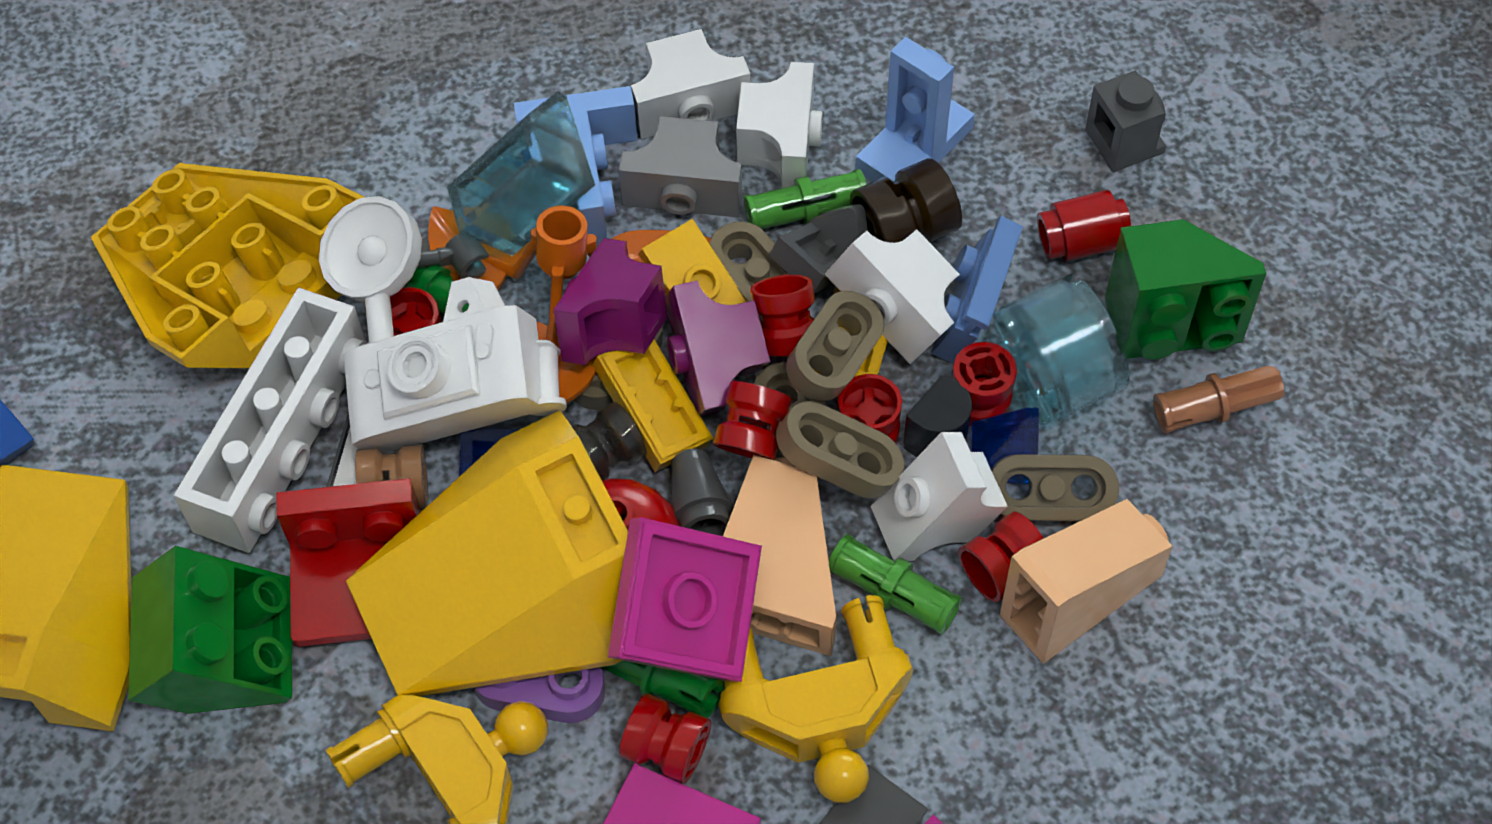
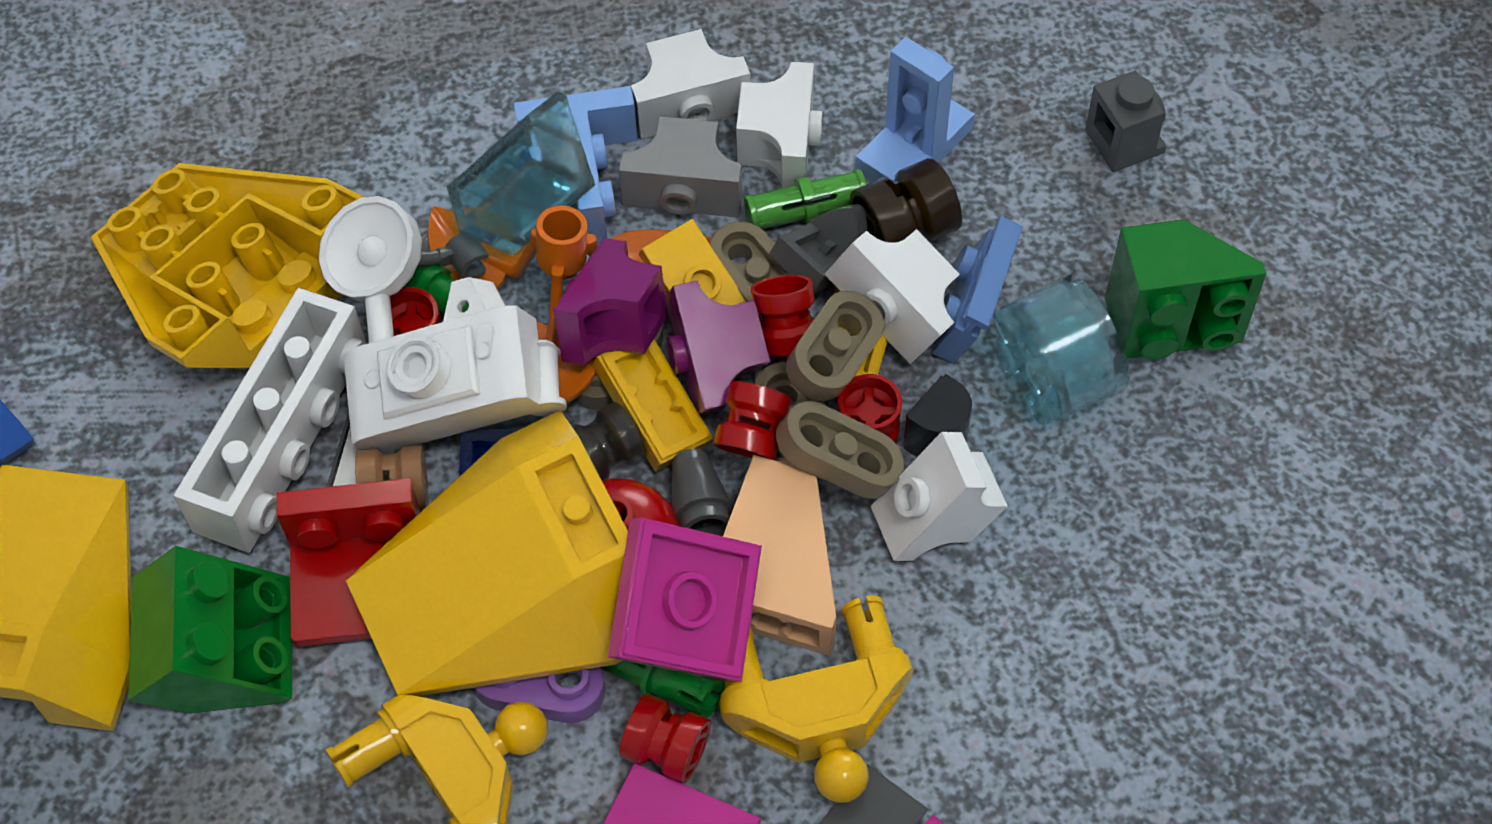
(895, 583): bright green pin -> none
(988, 376): red wheel -> none
(989, 558): red wheel -> none
(1007, 435): clear blue slope -> none
(1051, 482): dark tan plate -> none
(1082, 226): red brick -> none
(1082, 576): light nougat slope -> none
(1217, 398): nougat axle -> none

